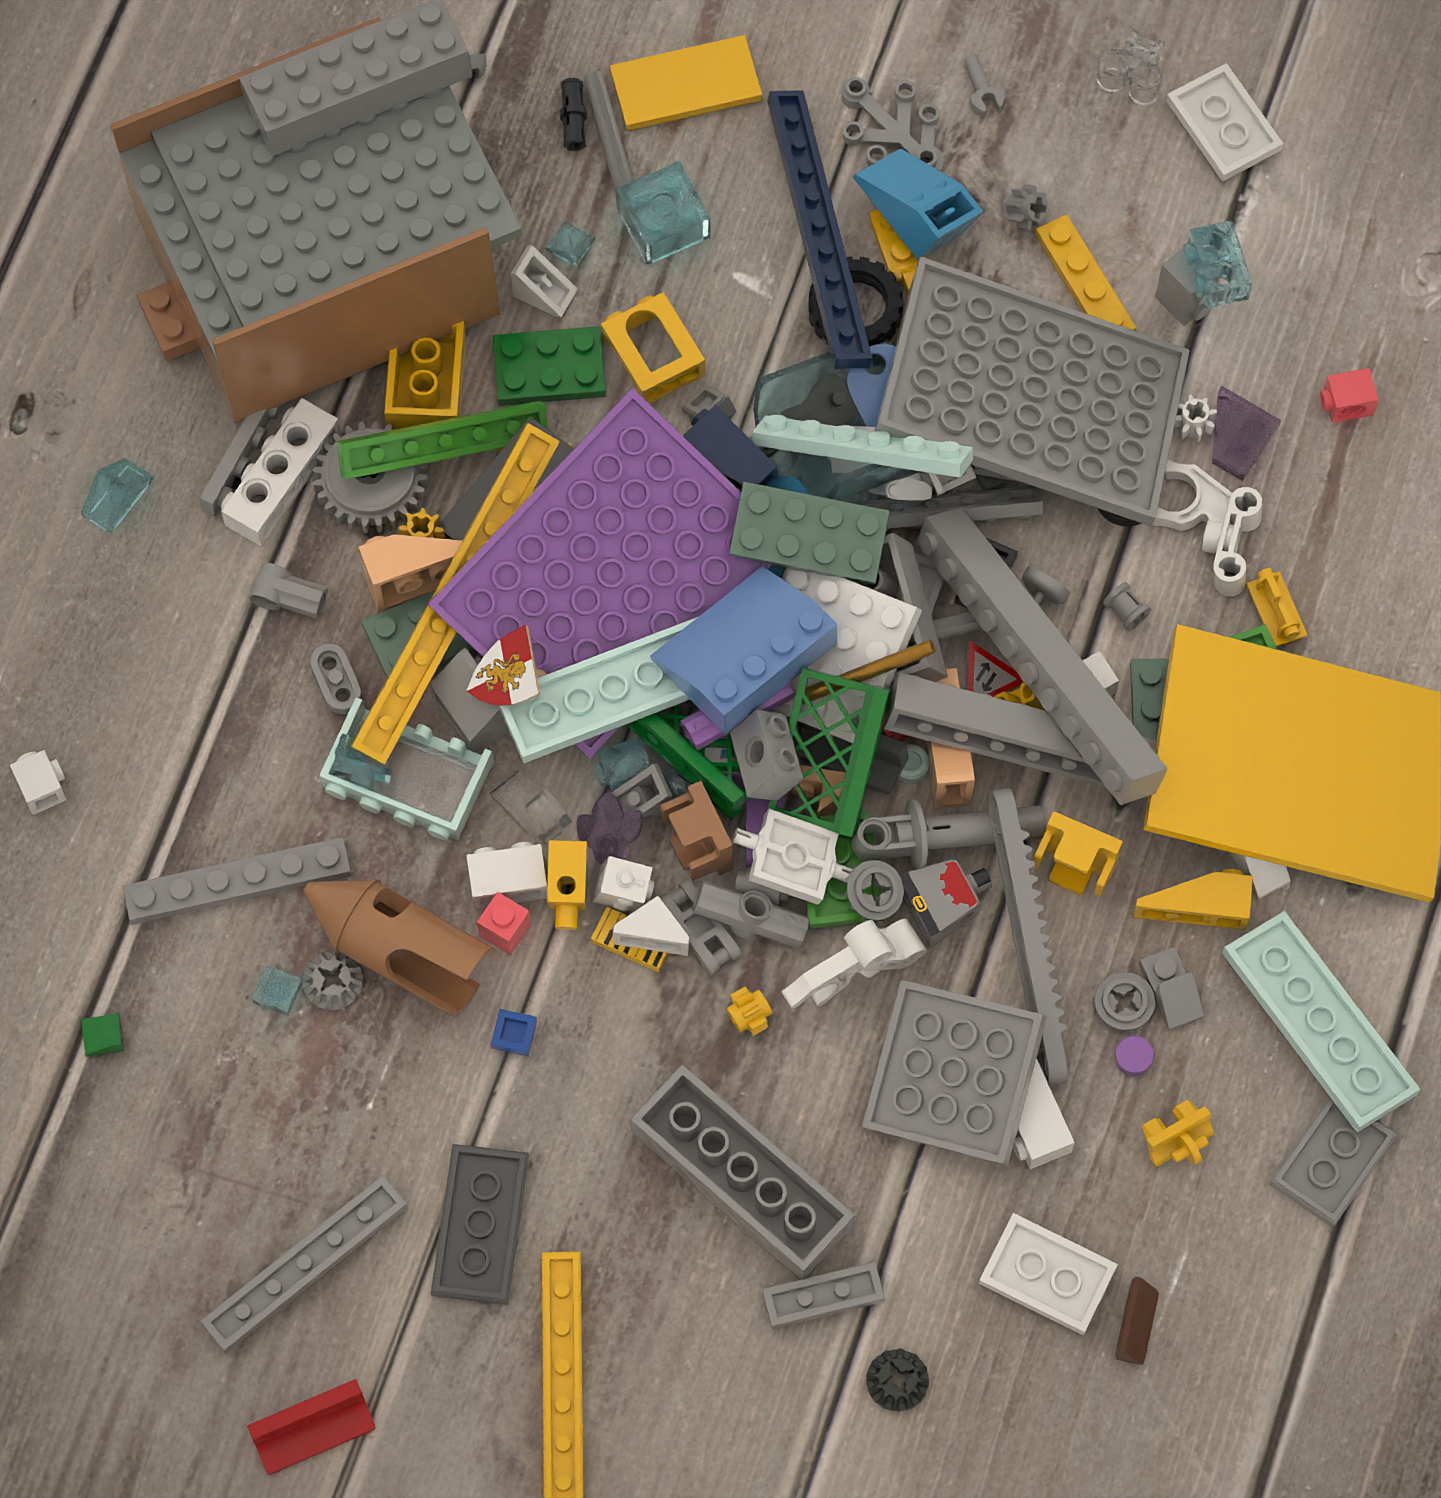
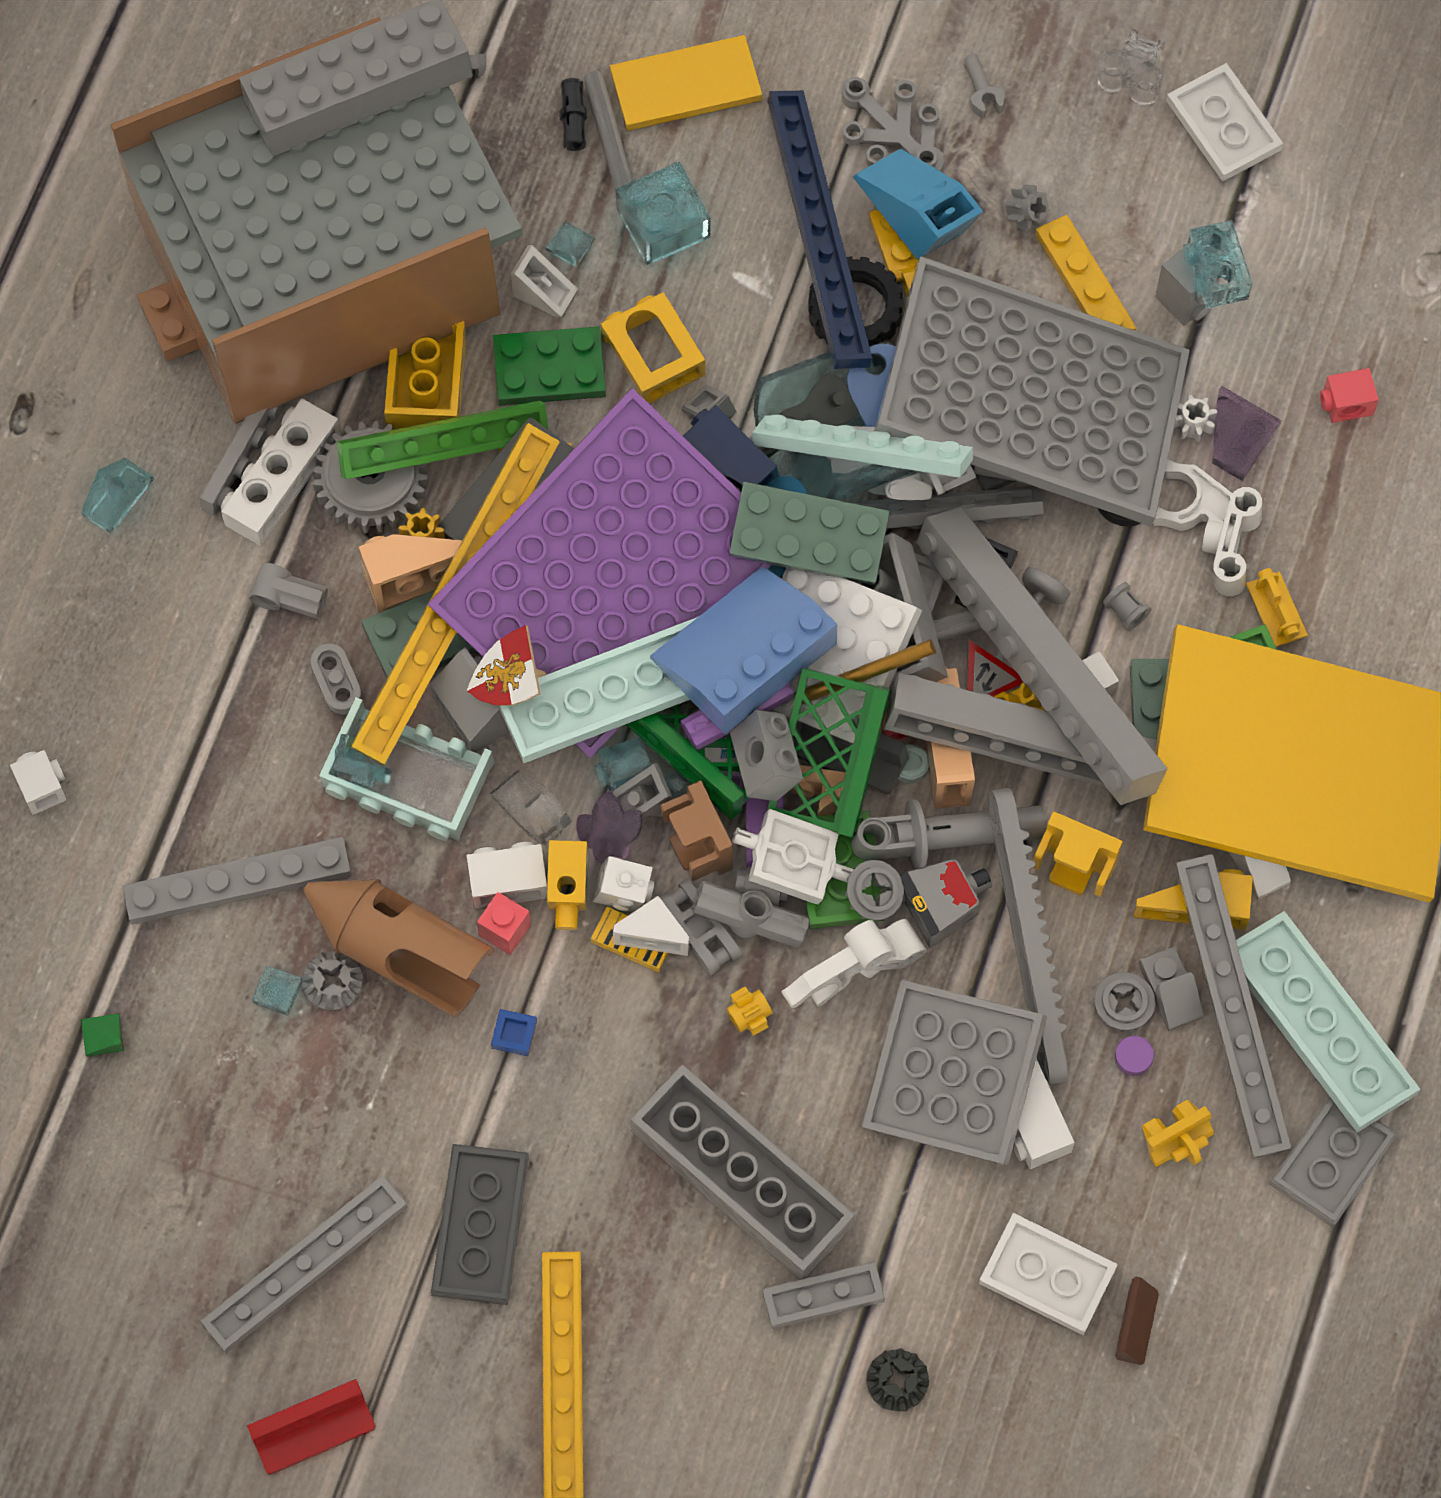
(1233, 1006): none -> light grey plate

